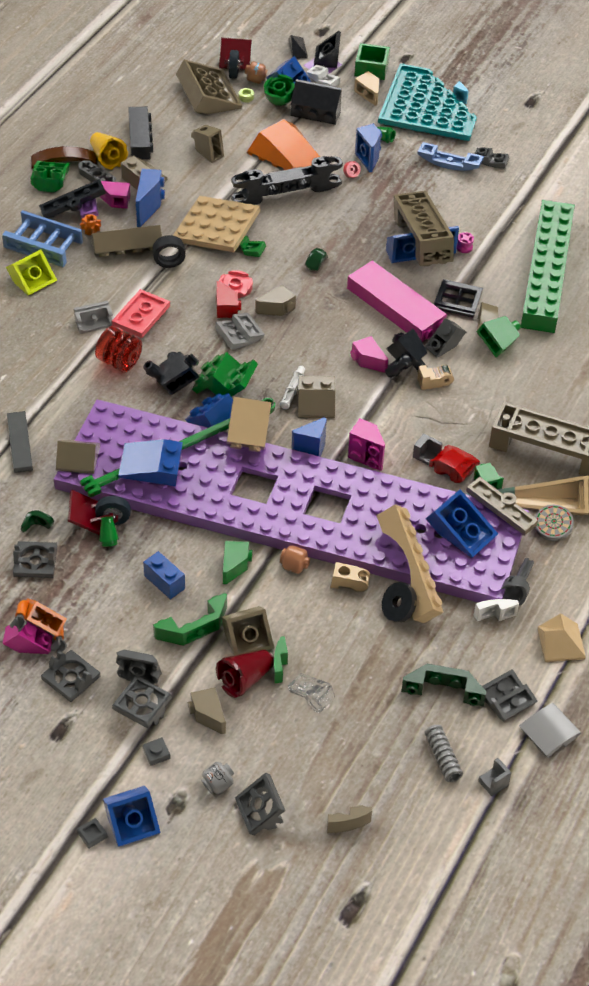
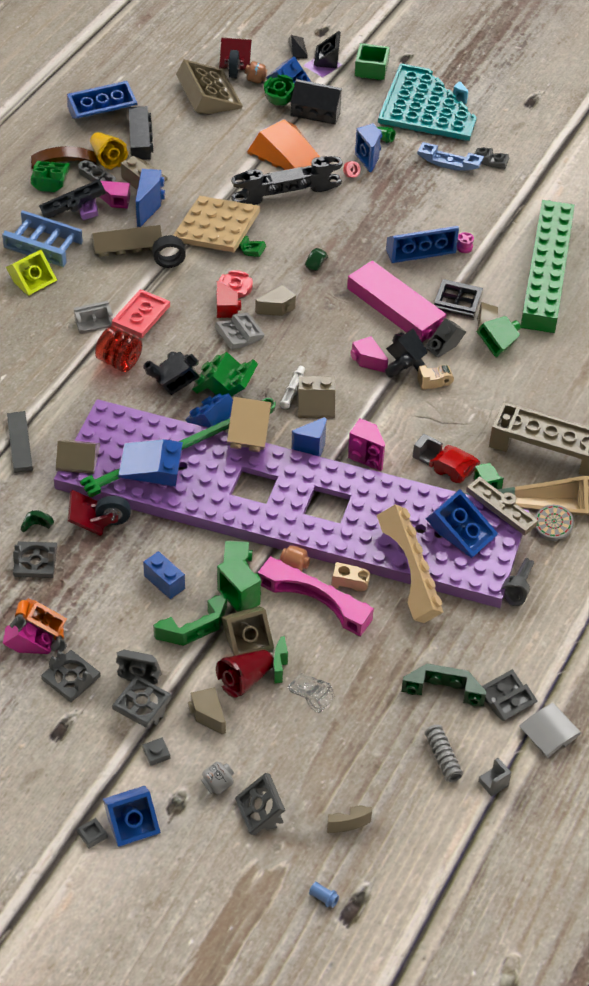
(90, 224): orange gear -> none
(100, 99): none -> blue slope
(108, 532): green cone -> none
(208, 142): dark tan torso -> none
(239, 583): none -> green piece
(246, 95): yellowish green tile -> none
(283, 578): none -> arch
(321, 76): white slope -> none
(329, 897): none -> medium blue pin
(367, 86): tan slope -> none
(390, 600): black tile -> none
(429, 229): dark tan plate -> none
(500, 608): white slope -> none
(561, 640): tan slope -> none

